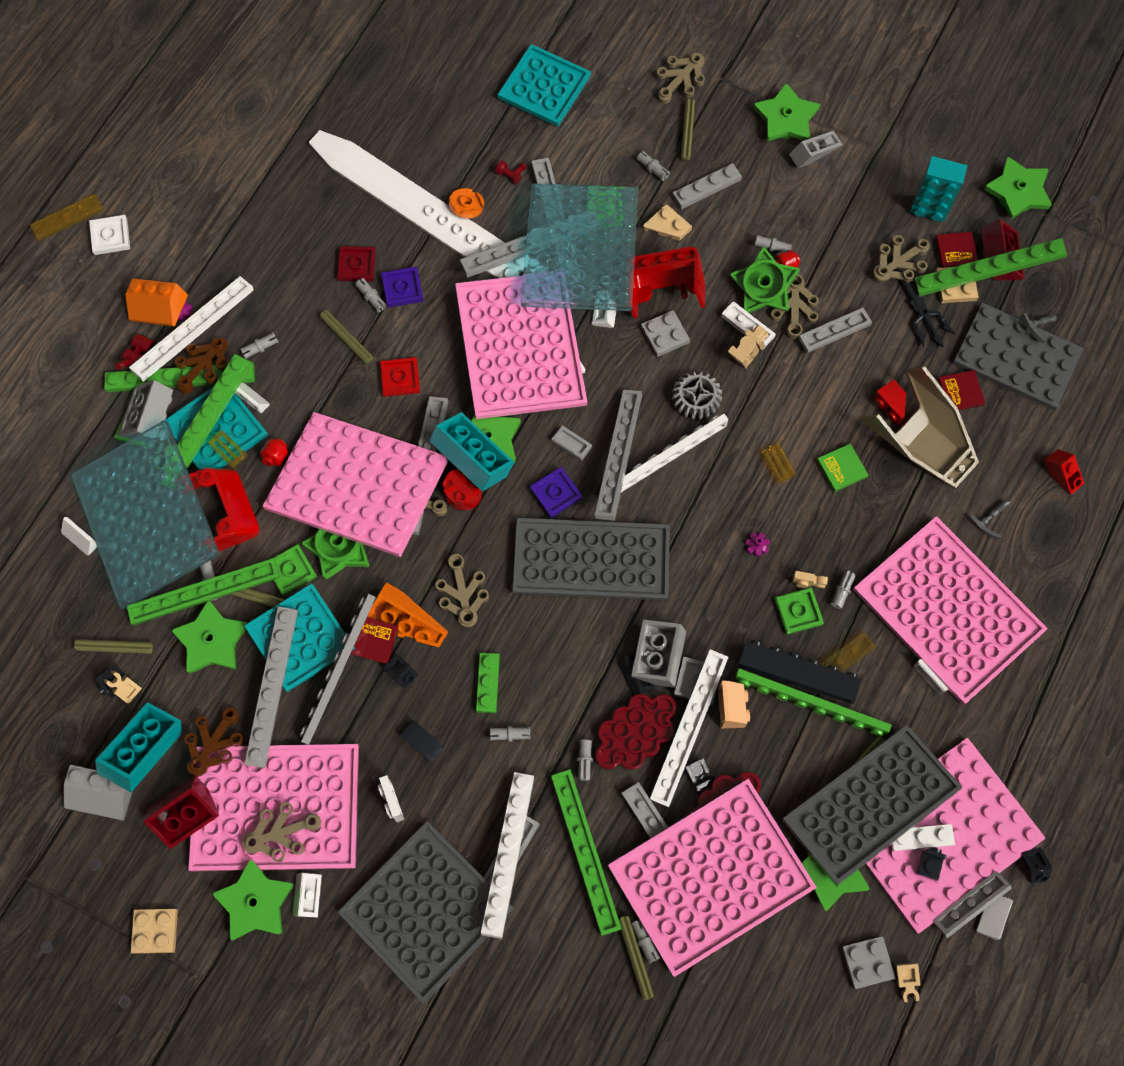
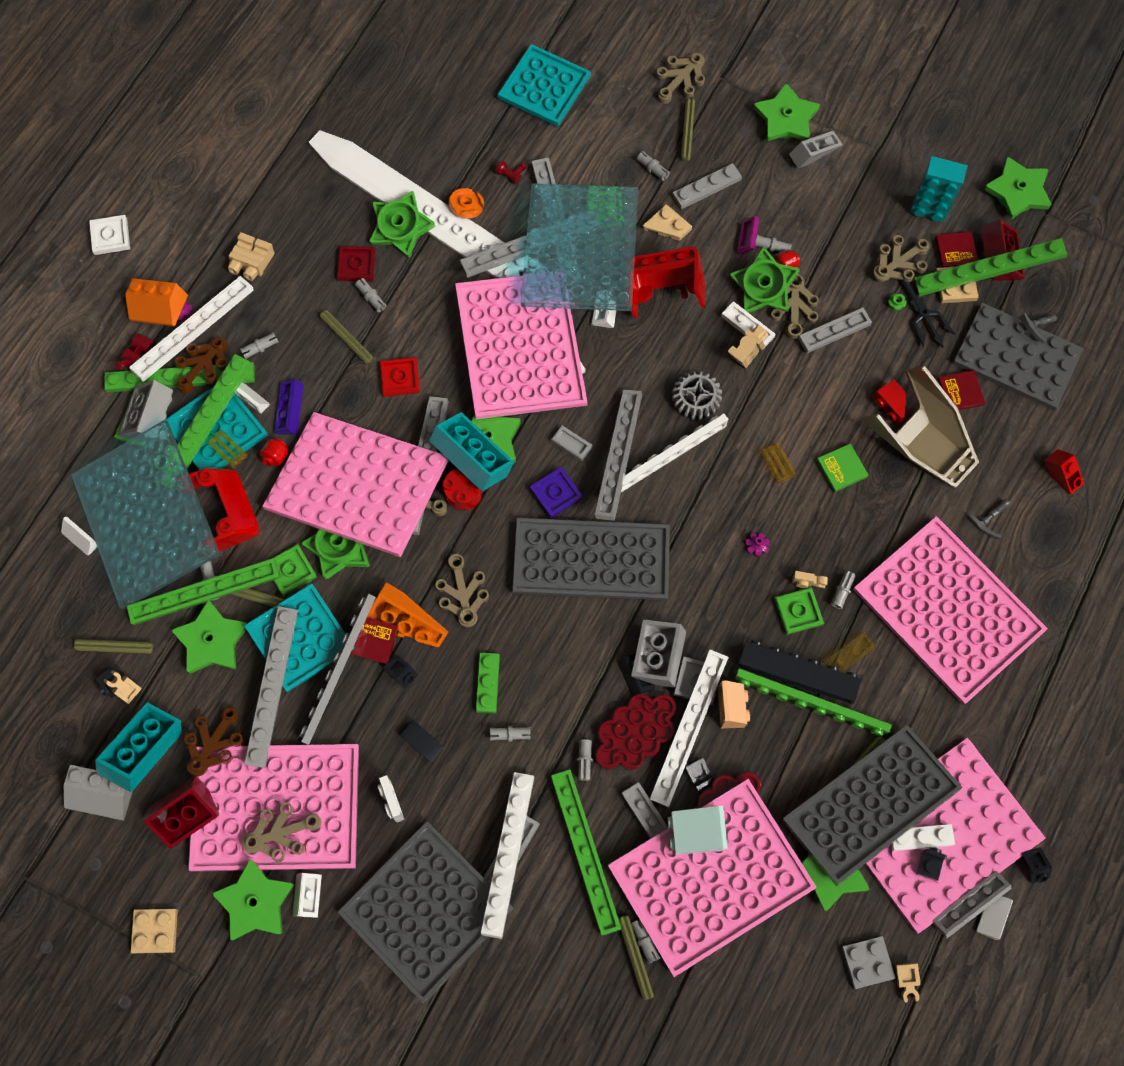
(66, 217): clear yellow tile -> none
(250, 256): none -> tan hips
(289, 407): none -> dark purple slope
(392, 214): none -> bright green plate
(402, 287): dark purple plate -> none
(665, 333): light grey plate -> none
(698, 830): none -> light aqua slope
(748, 235): none -> magenta tile
(897, 305): none -> bright green plate
(931, 678): white slope -> none

